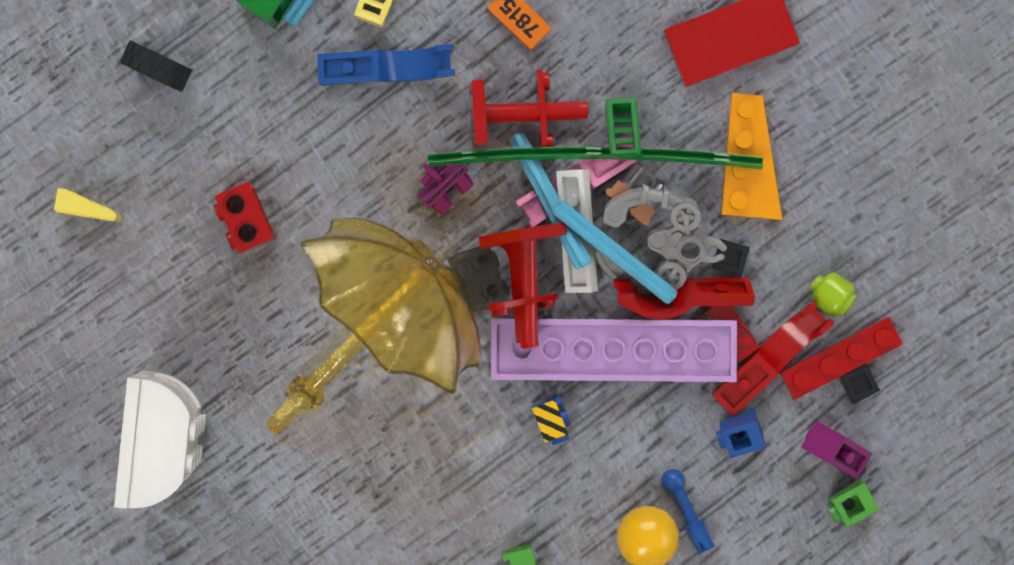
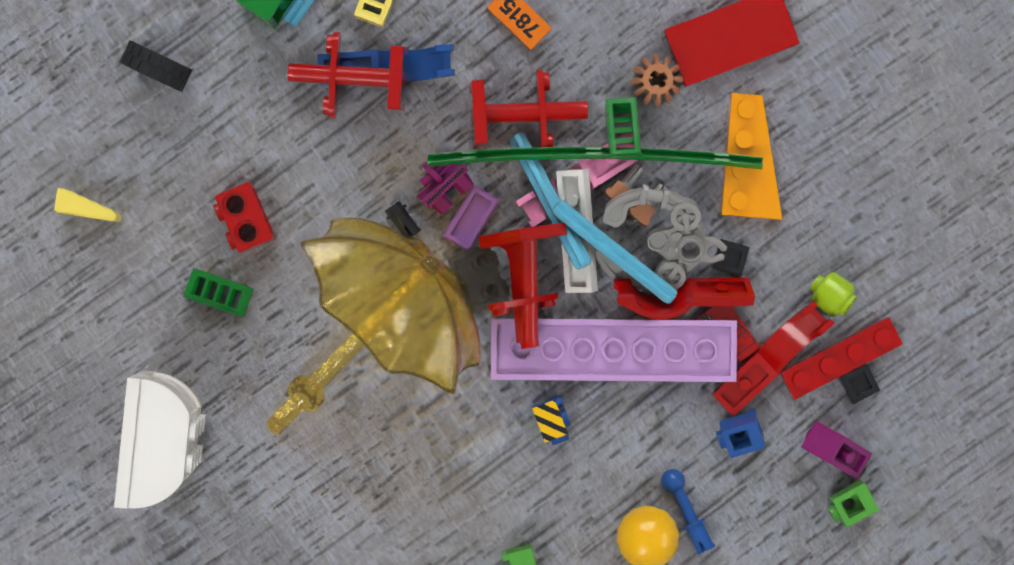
(190, 292): none -> green slope
(355, 76): none -> red piece
(402, 219): none -> black pin
(471, 218): none -> medium lavender tile
(658, 70): none -> nougat gear

